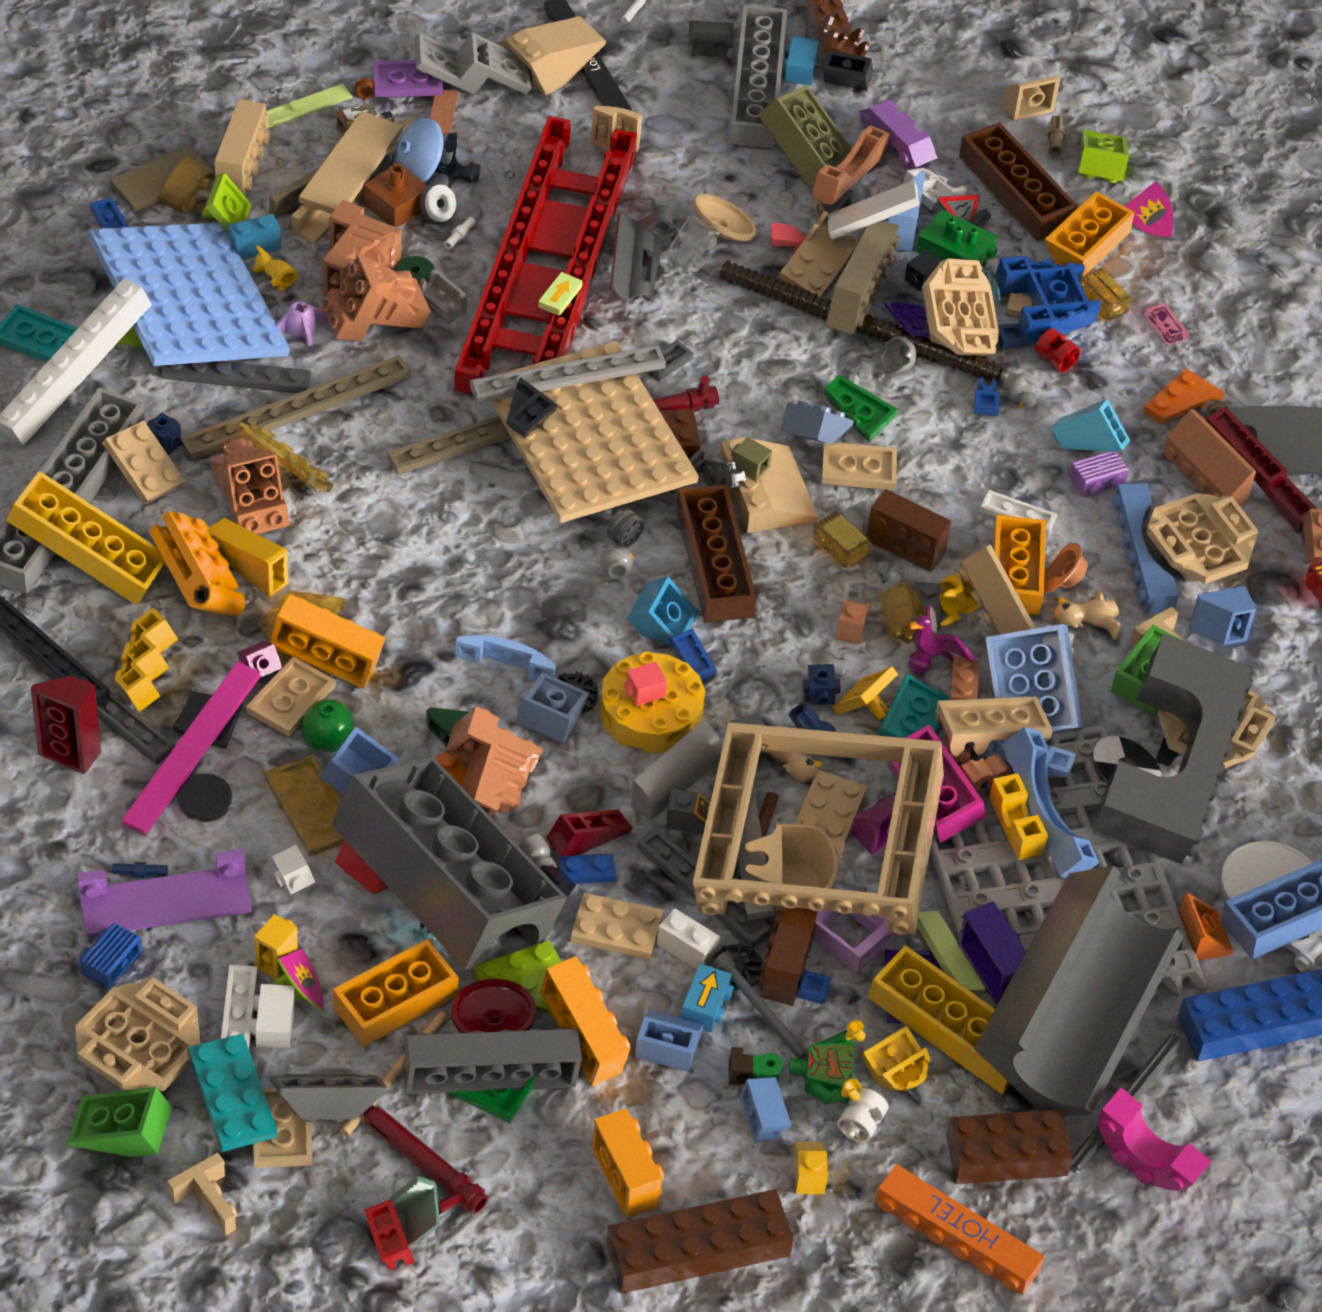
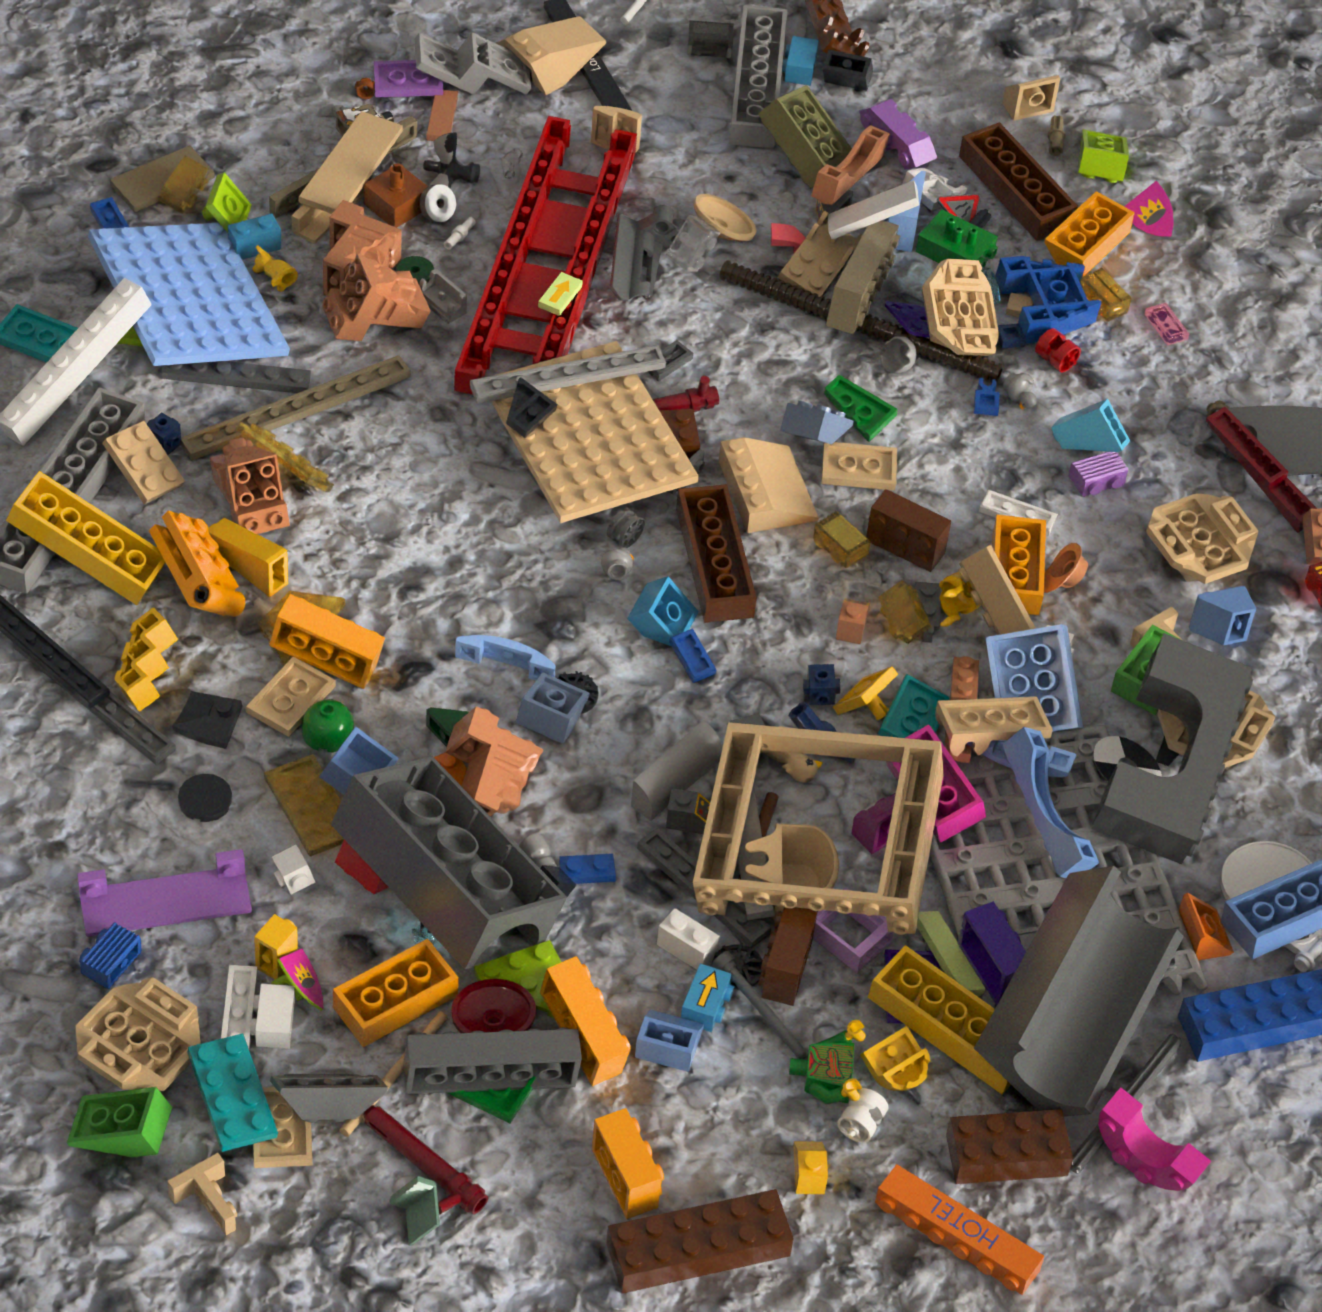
(67, 722): dark red slope -> none
(140, 869): dark blue bar -> none
(191, 748): dark pink tile -> none
(243, 144): tan brick -> none
(261, 657): brick -> none
(301, 320): lavender piece -> none
(307, 105): yellowish green piece -> none
(388, 1234): red hinge -> none
(420, 148): light blue dish -> none
(448, 445): dark tan plate -> none
(587, 830): dark red slope -> none
(616, 926): tan plate -> none
(645, 683): coral brick -> none
(658, 723): yellow brick -> none
(722, 472): dark grey hinge -> none
(748, 1066): leg -> none
(751, 458): olive brick -> none
(764, 1109): medium blue hinge -> none
(814, 987): blue tile -> none
(832, 806): tan plate -> none
(920, 269): black brick -> none
(931, 644): magenta animal -> none
(985, 770): nougat leg -> none
(1010, 804): yellow arch -> none
(1096, 612): tan animal -> none
(1155, 585): medium blue arch -> none
(1181, 395): orange wing -> none
(1208, 459): nougat slope -> none

